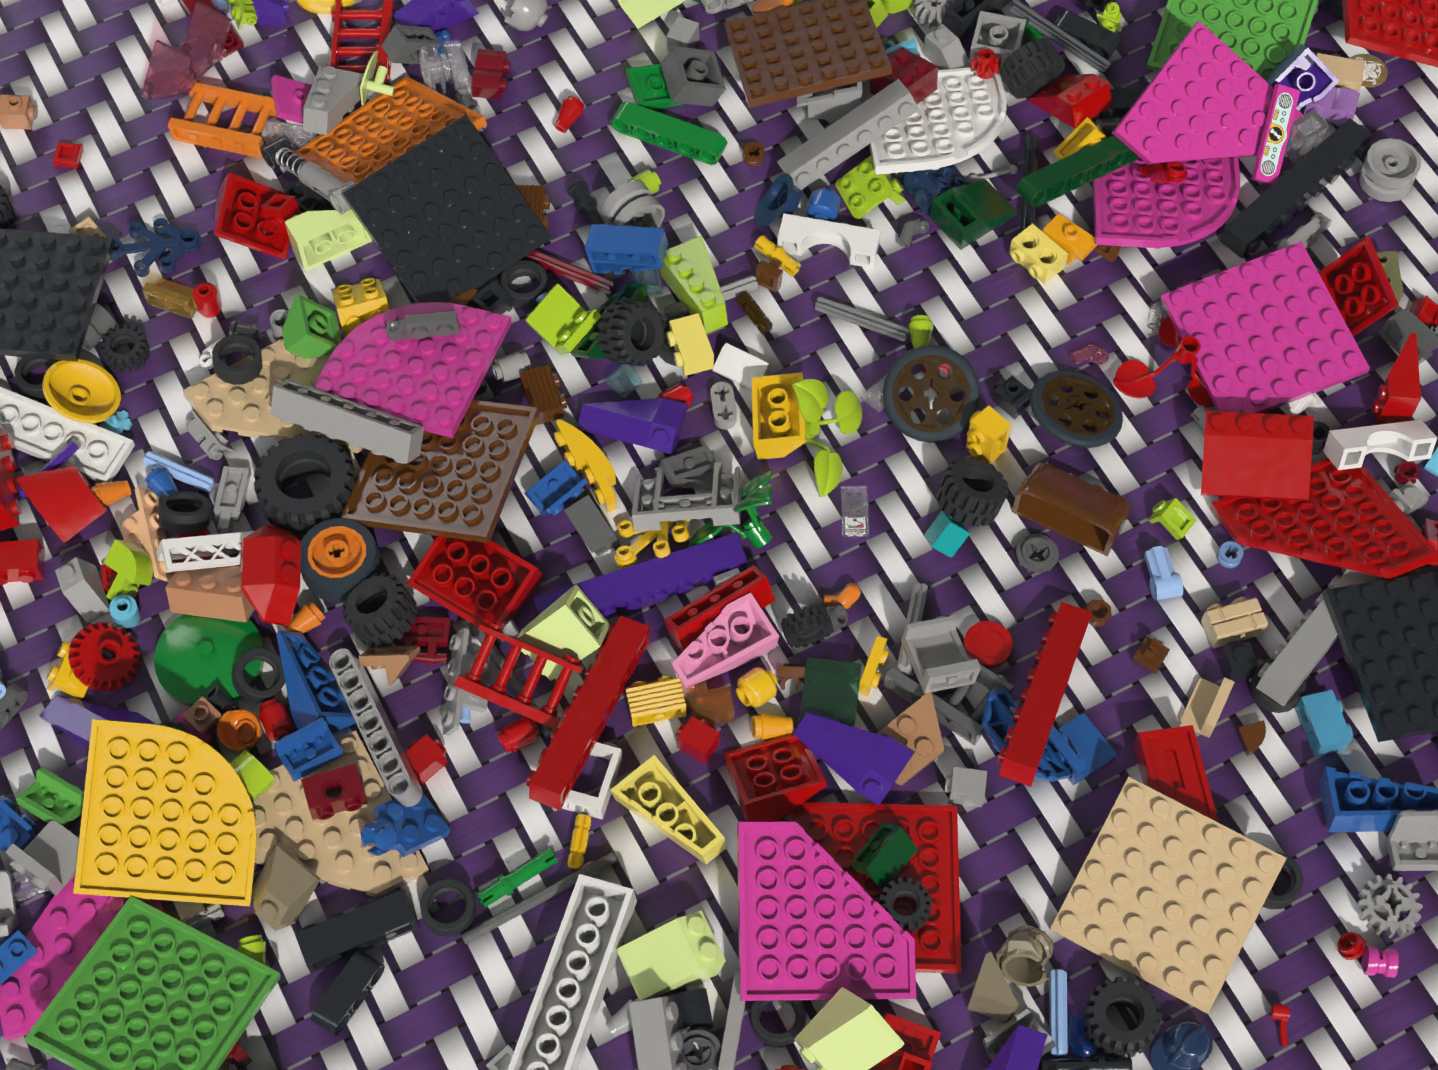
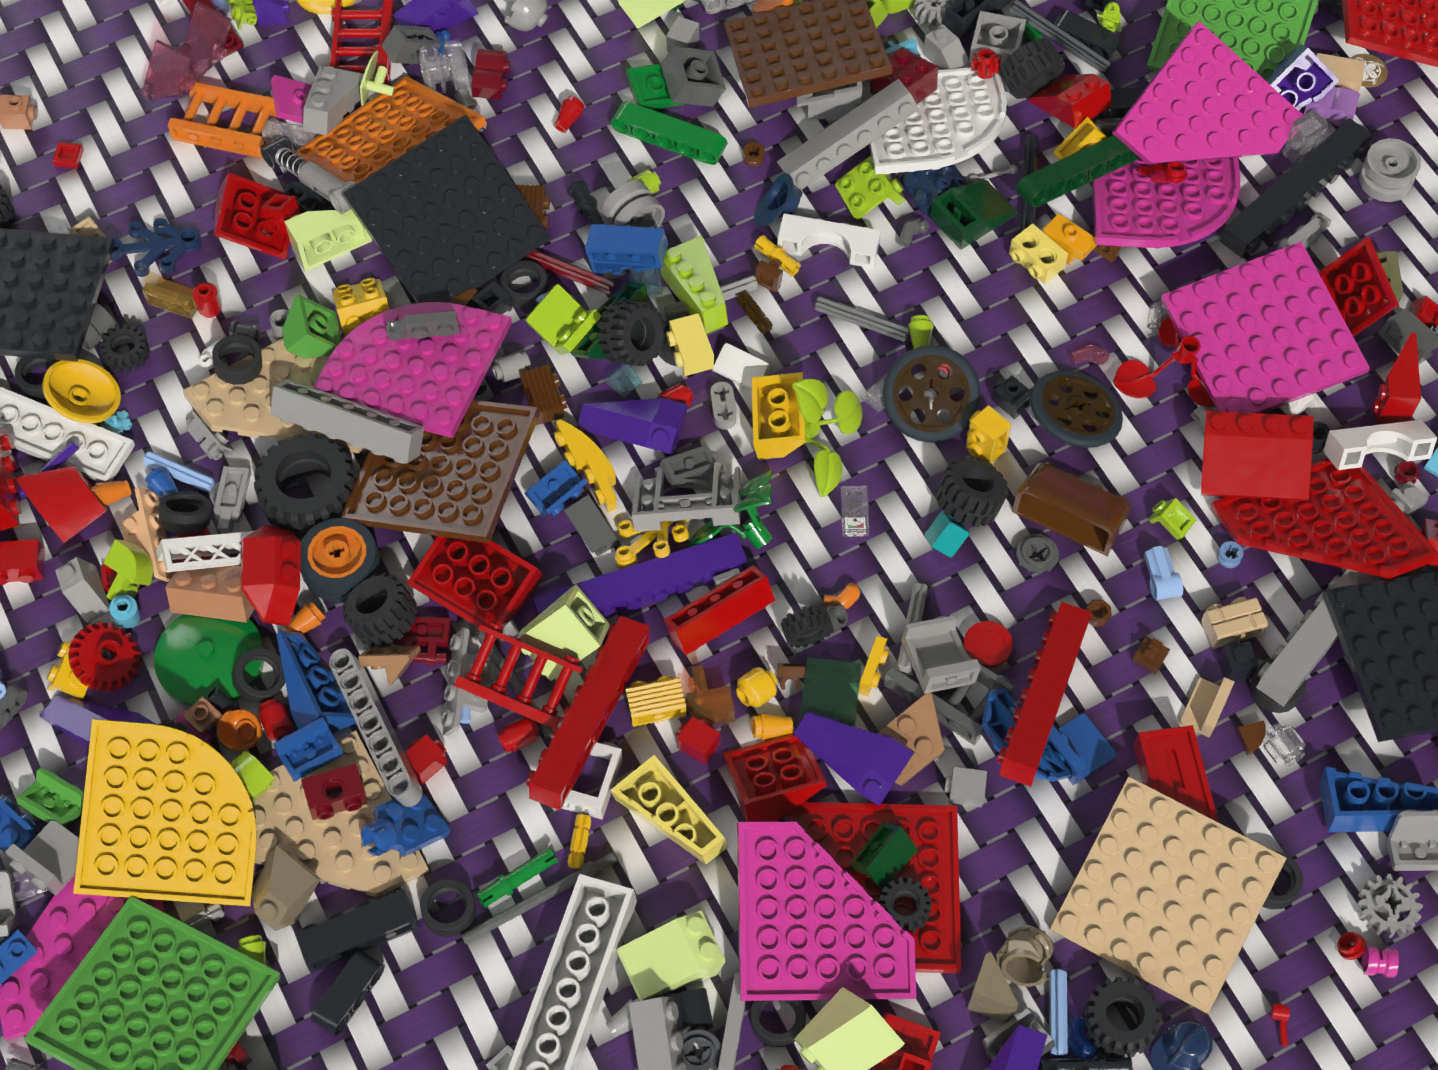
(728, 642): bright pink wedge -> none
(823, 204): blue head -> none
(1275, 134): tile -> none
(1284, 744): none -> clear head
(1324, 723): dark azure brick -> none

